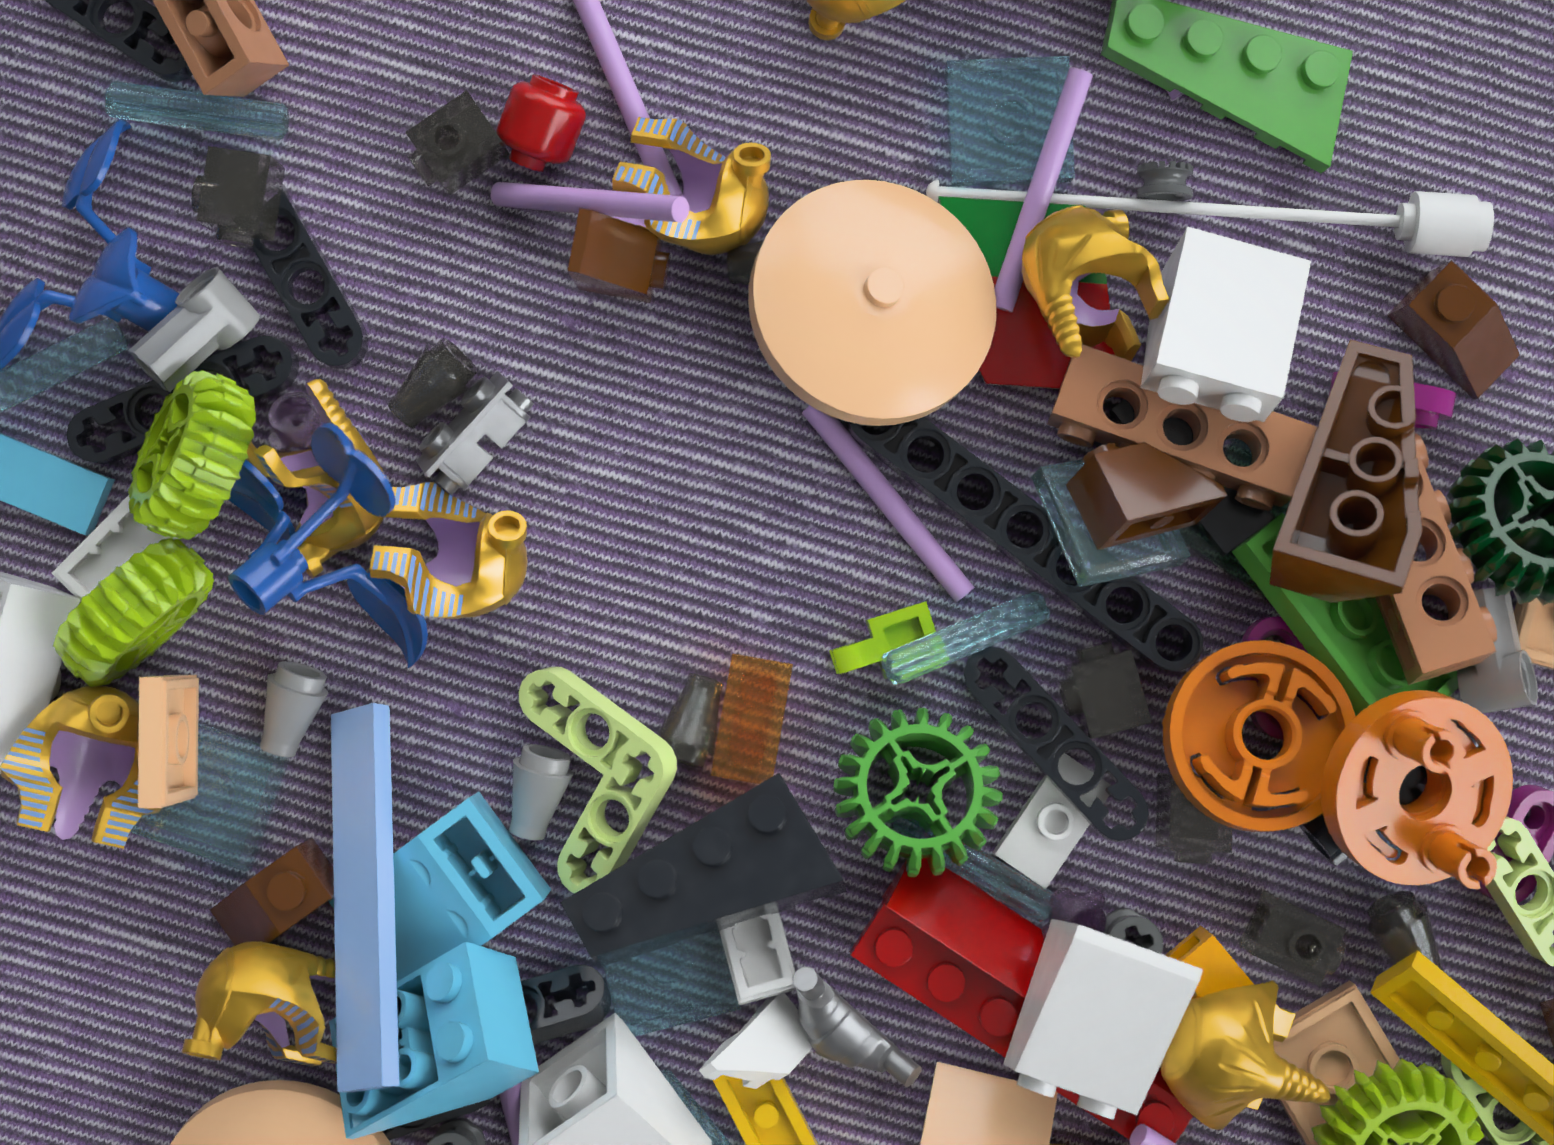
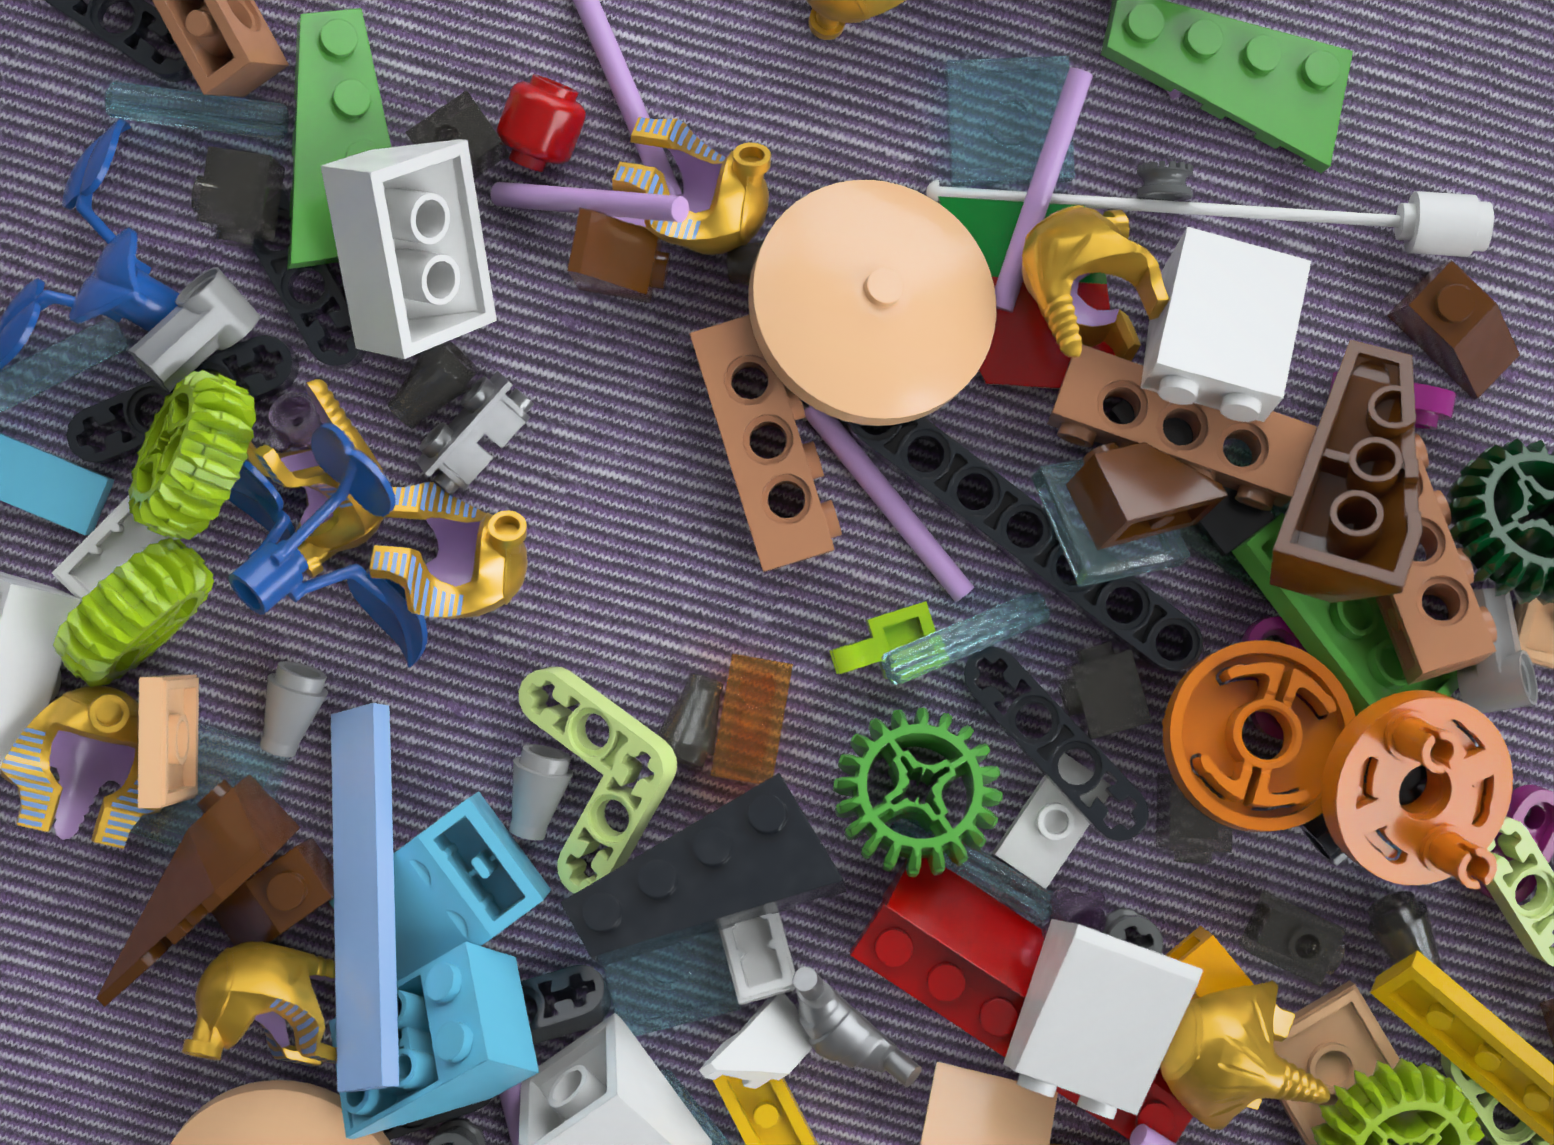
(215, 857): none -> reddish brown wedge
(334, 119): none -> bright green wing
(409, 246): none -> white slope
(778, 540): none -> nougat brick

